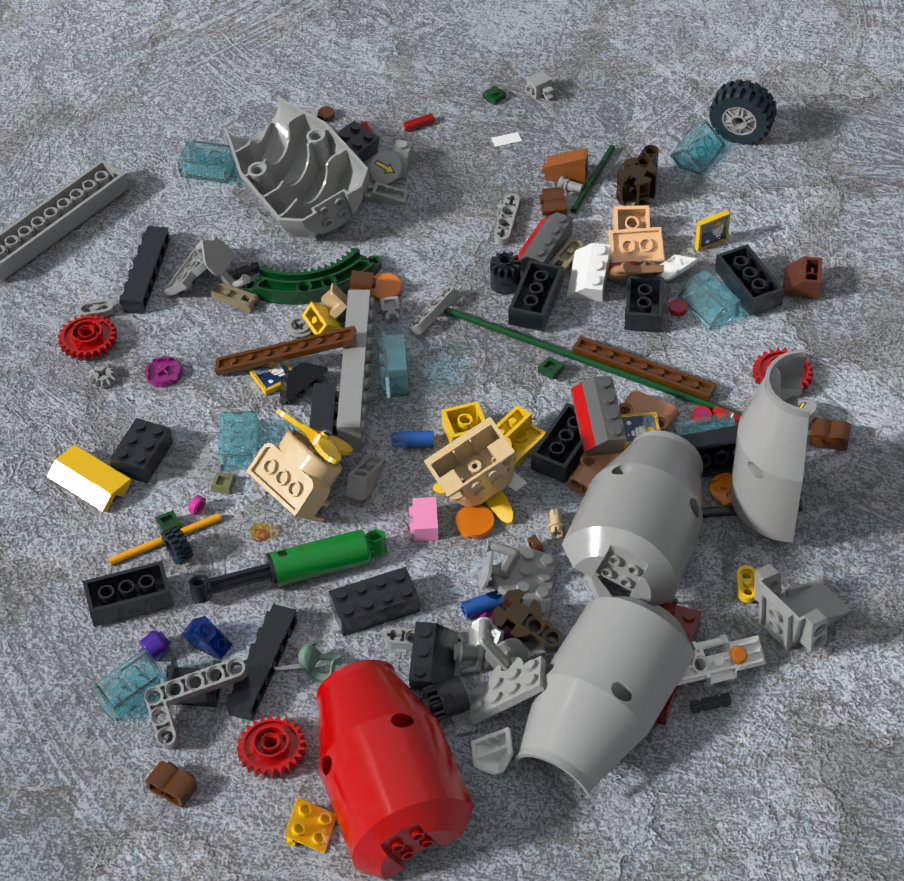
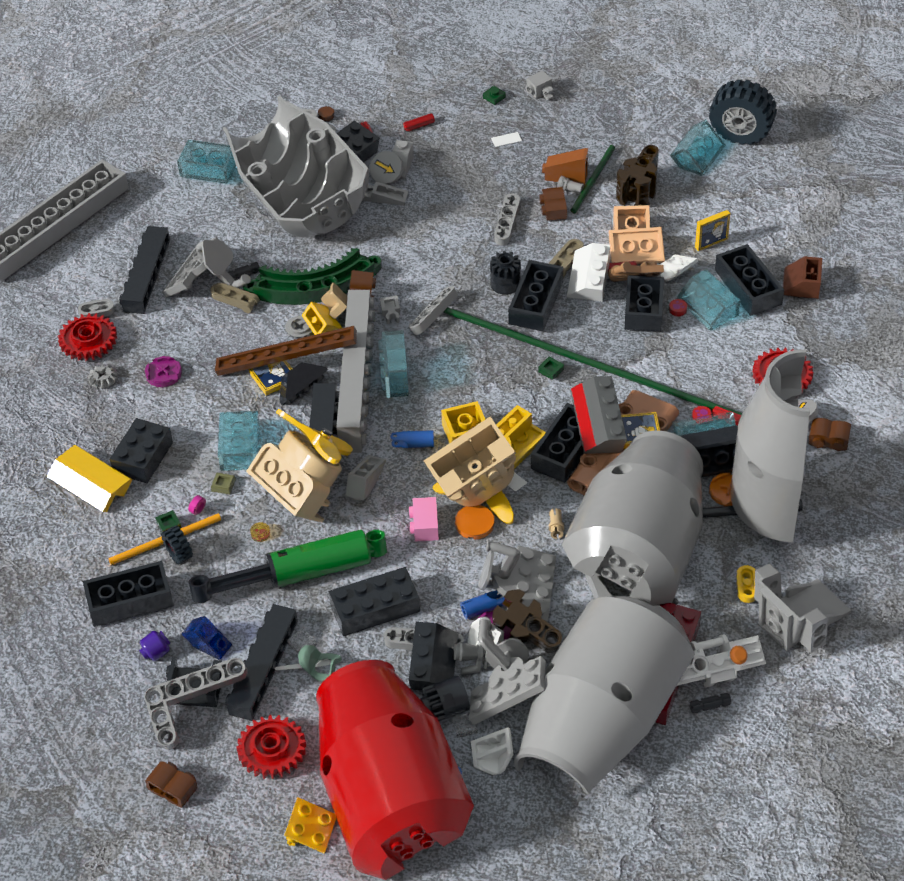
(126, 685): clear light blue slope -> none
(386, 286): orange tile -> none
(534, 543): reddish brown tile -> none
(546, 239): dark grey slope -> none
(644, 368): reddish brown plate -> none

